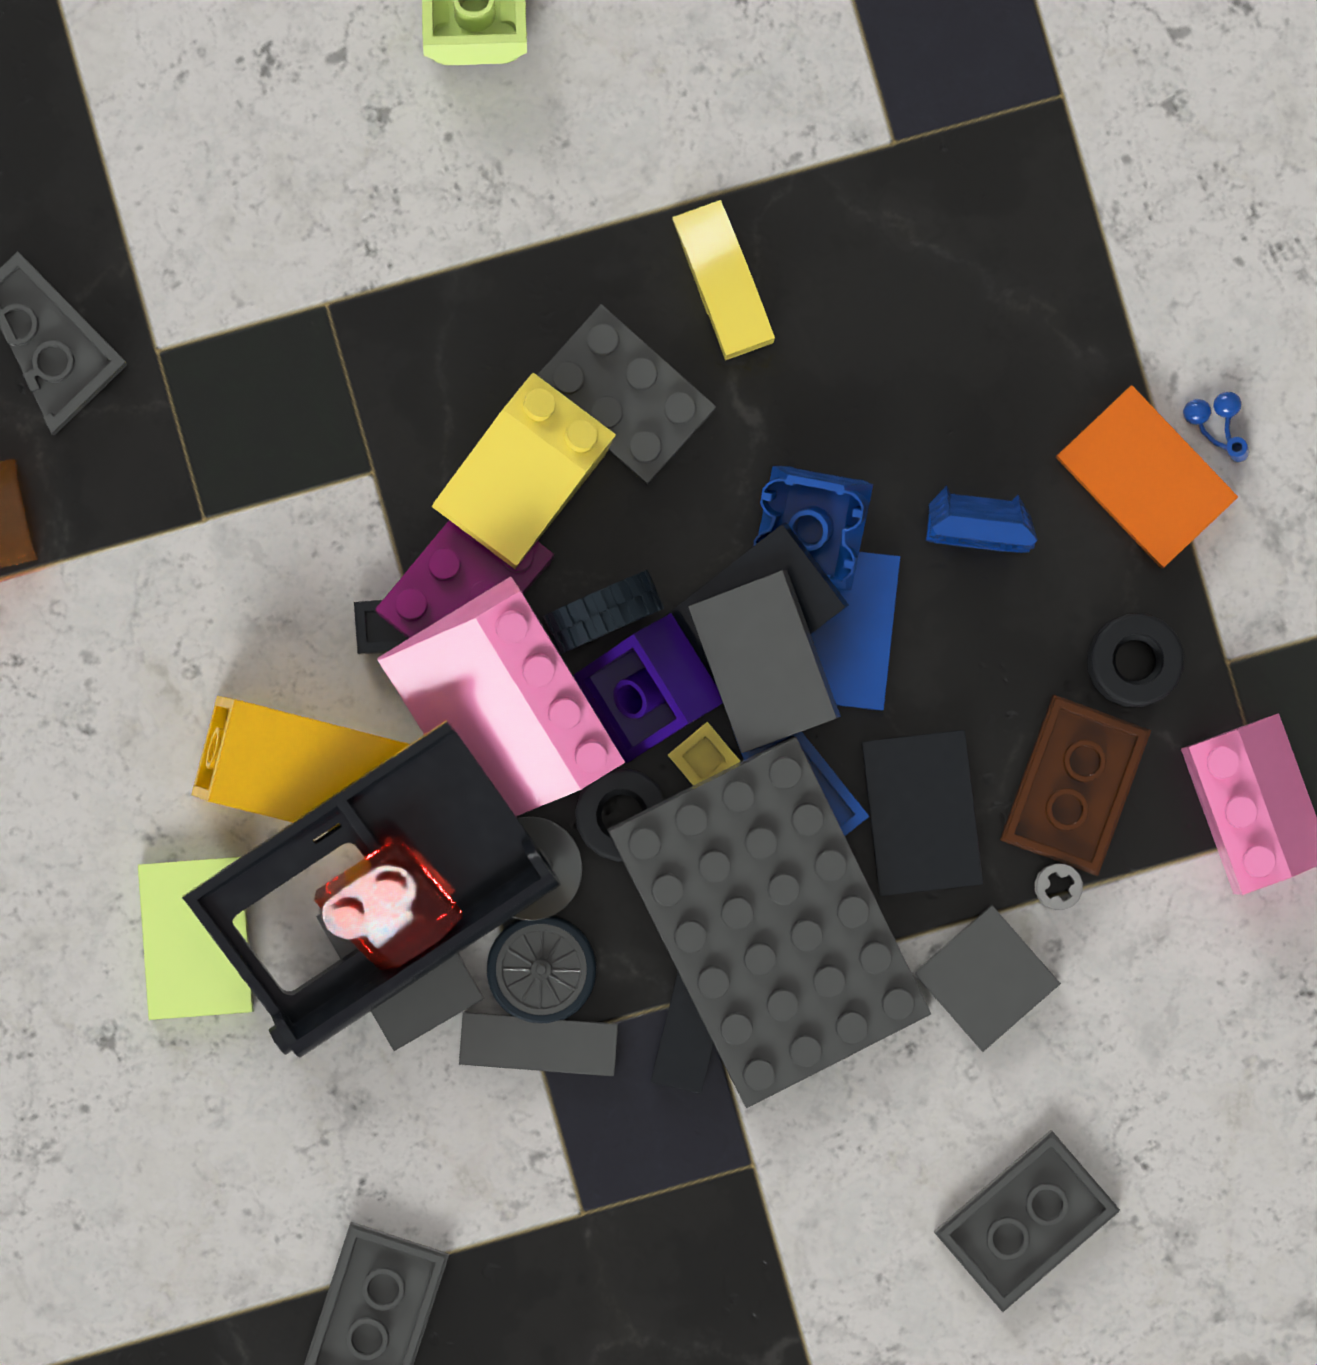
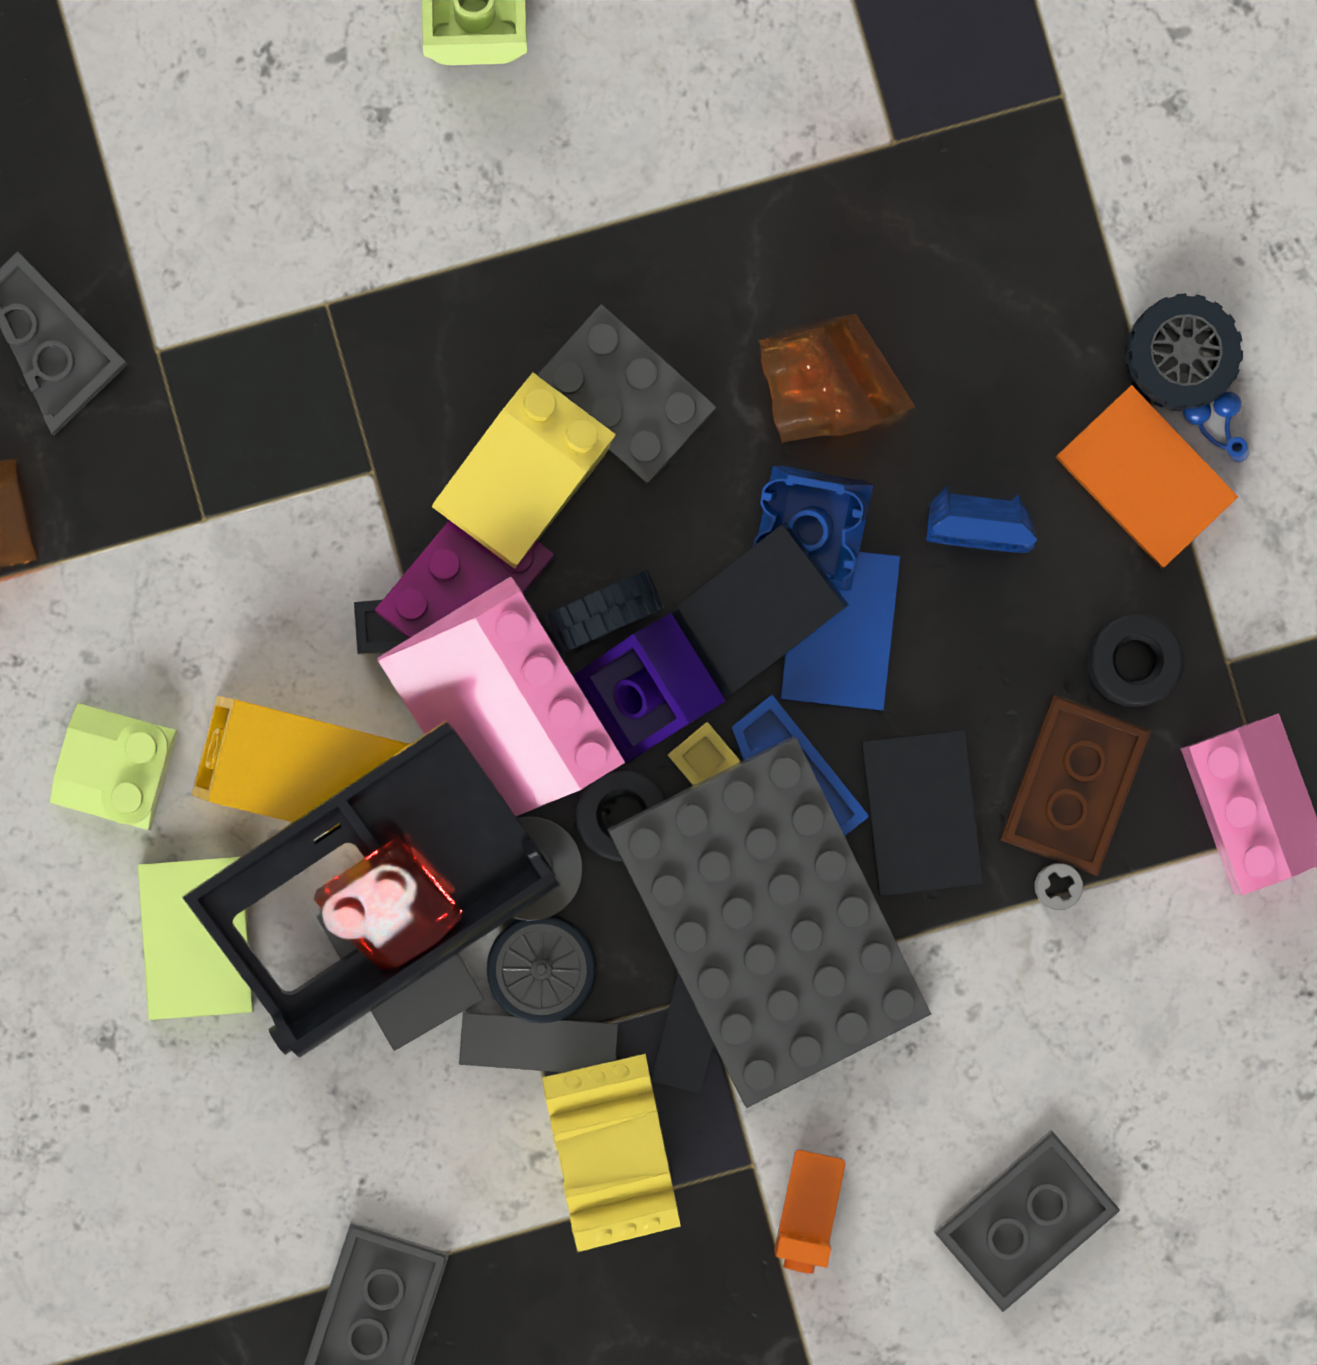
(112, 766): none -> yellowish green slope
(611, 1152): none -> light yellow slope
(723, 280): light yellow slope -> none
(764, 661): dark grey tile -> none
(809, 1211): none -> orange bracket
(829, 380): none -> clear orange slope
(987, 978): dark grey tile -> none
(1183, 352): none -> black wheel

